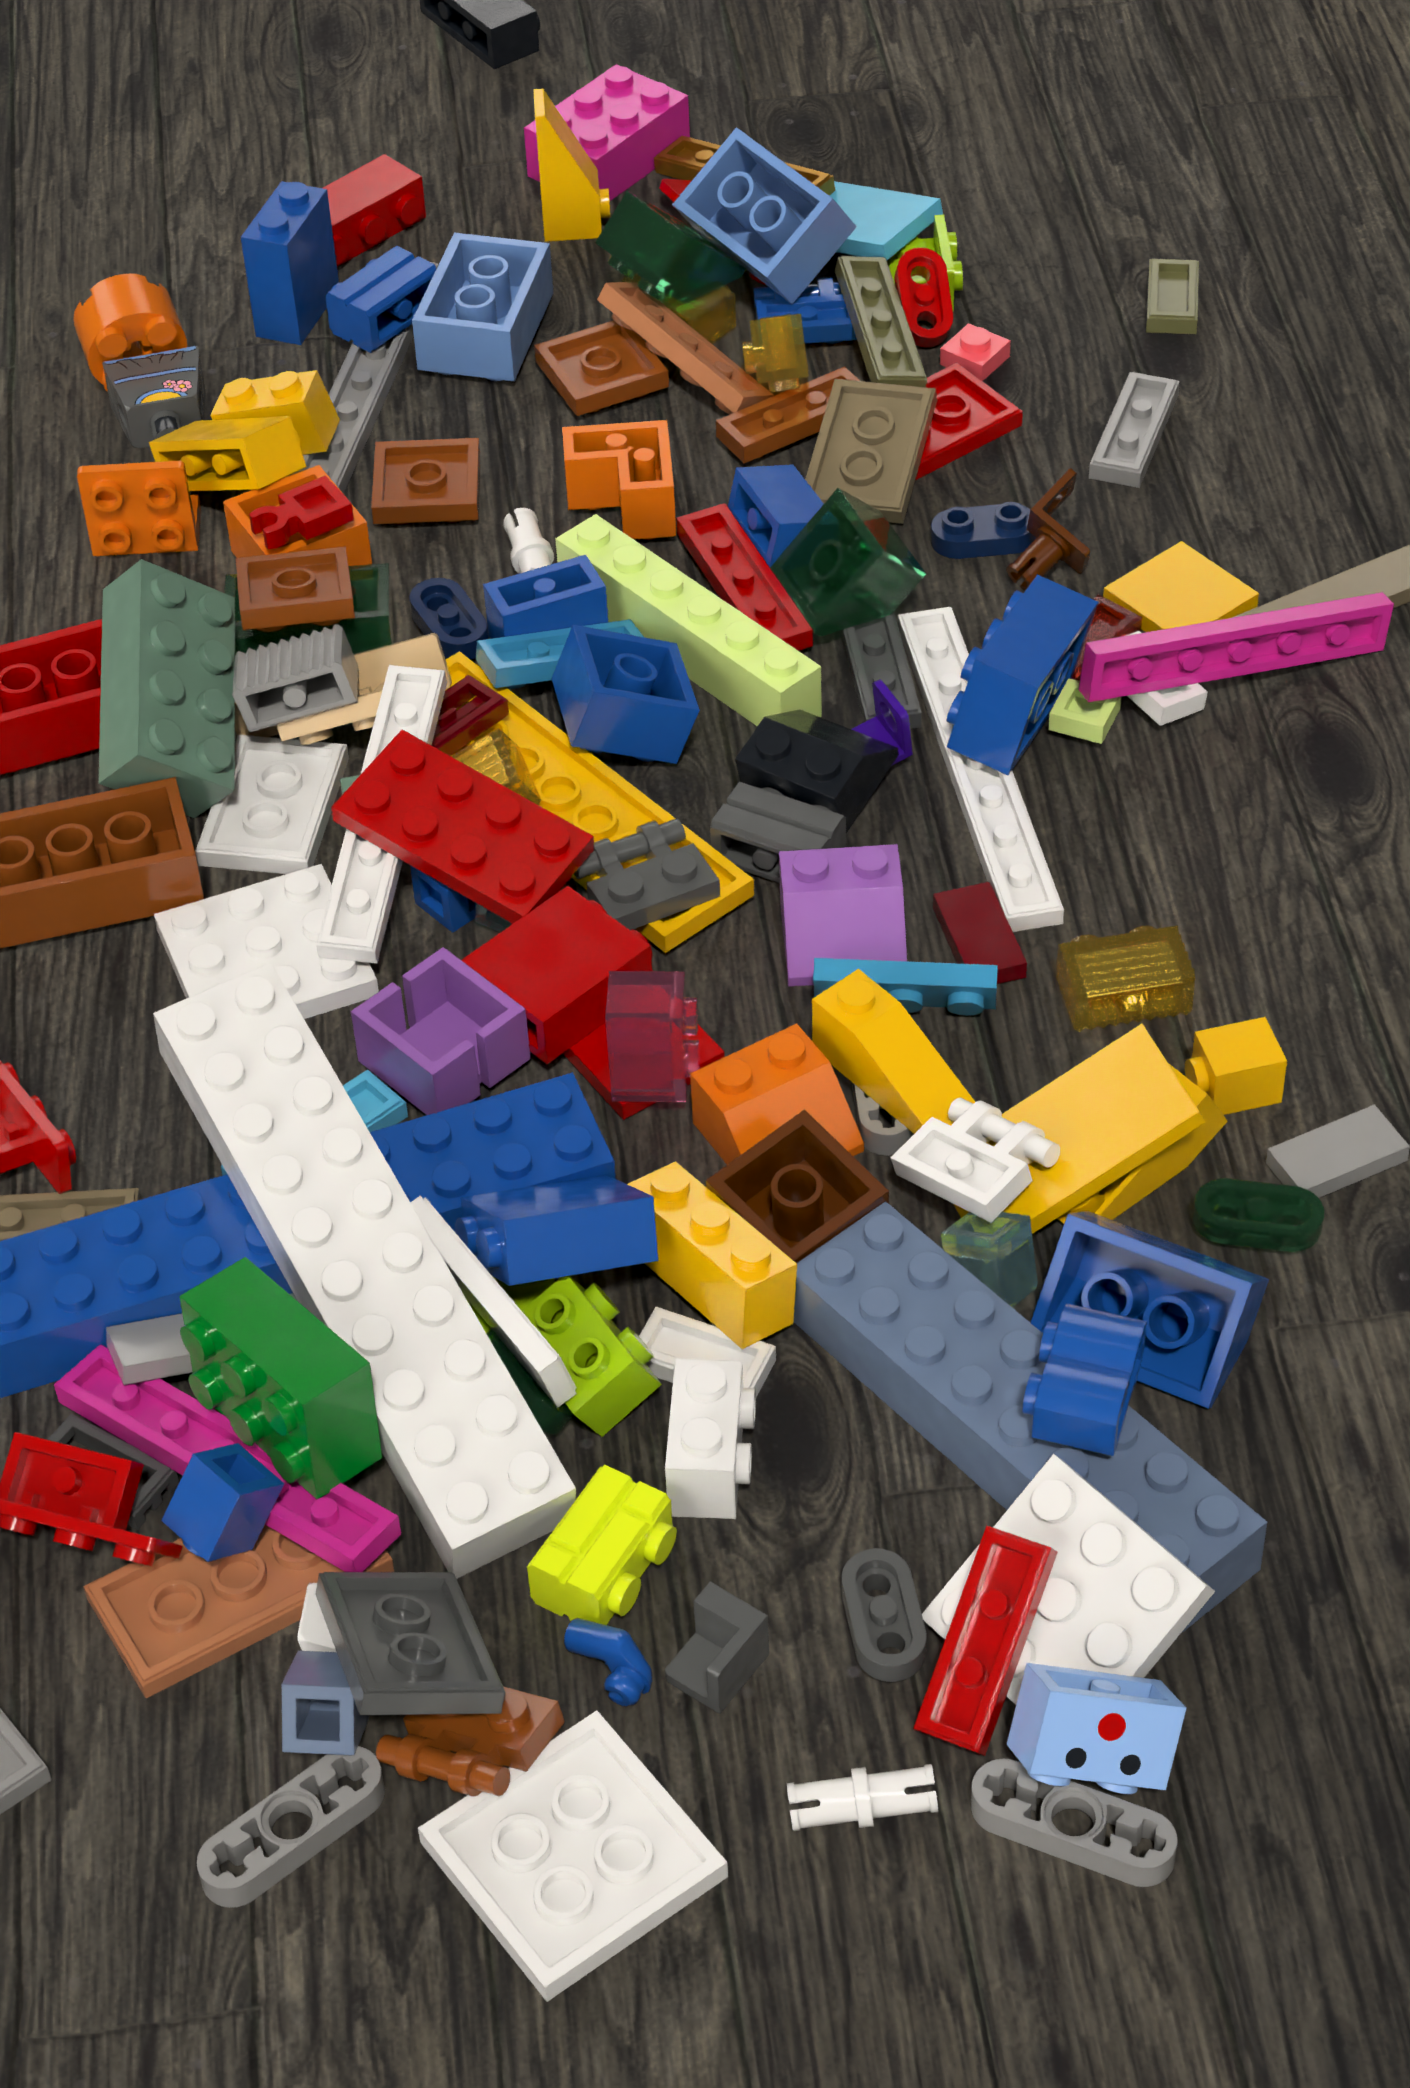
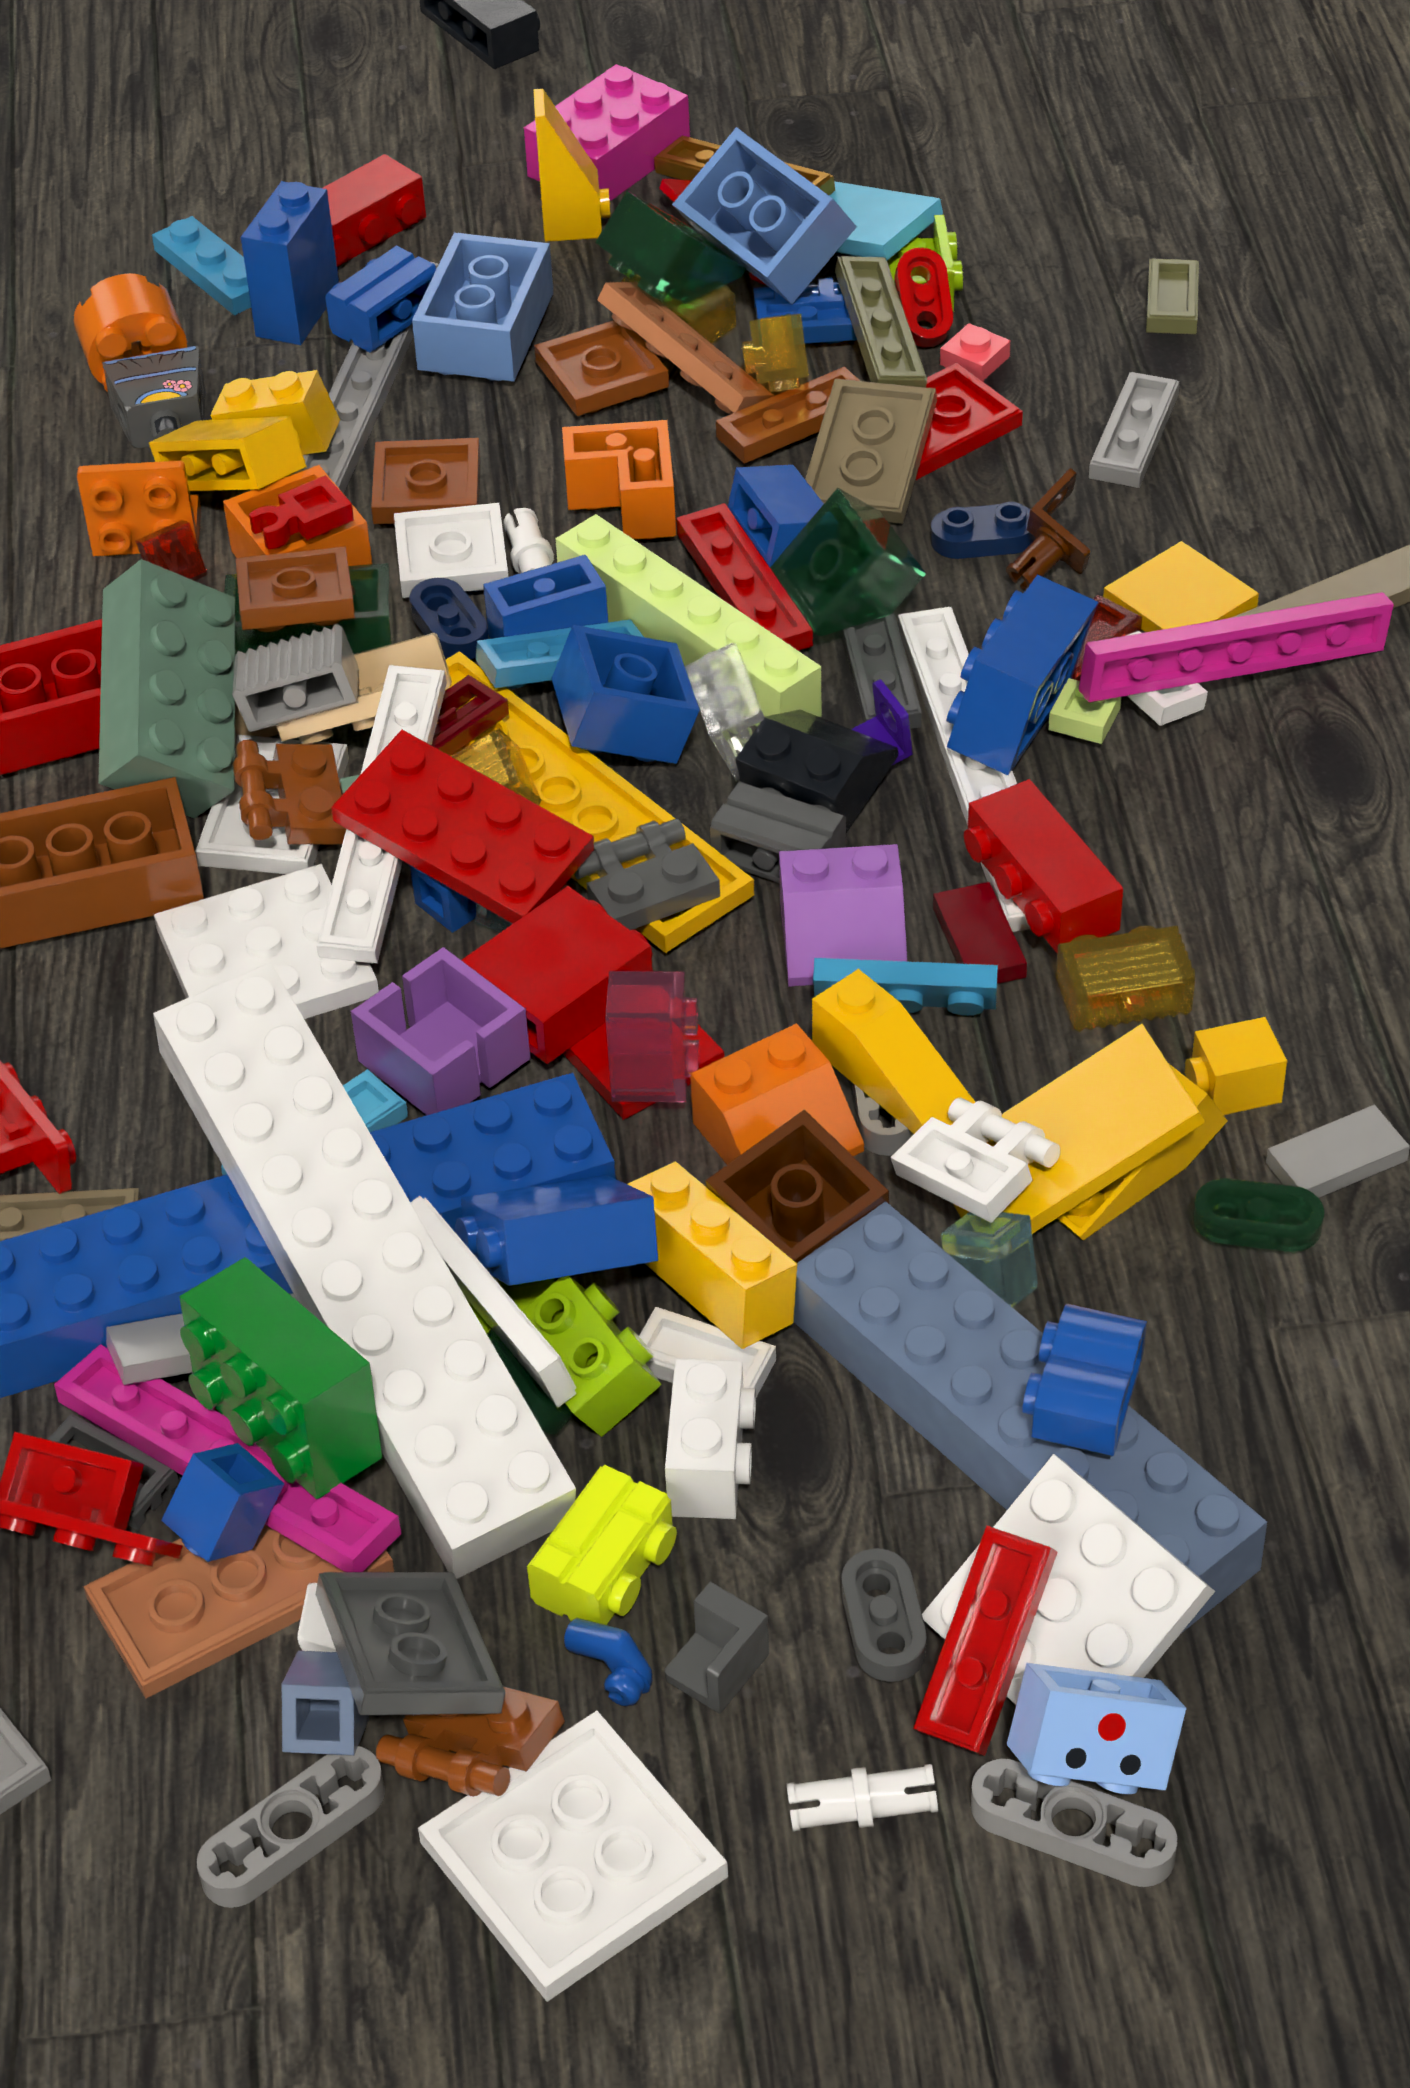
(173, 549): none -> clear red tile
(206, 262): none -> dark azure plate
(306, 789): none -> dark orange plate
(452, 545): none -> white plate
(726, 700): none -> clear bracket
(1043, 865): none -> red brick
(1192, 1303): blue slope -> none

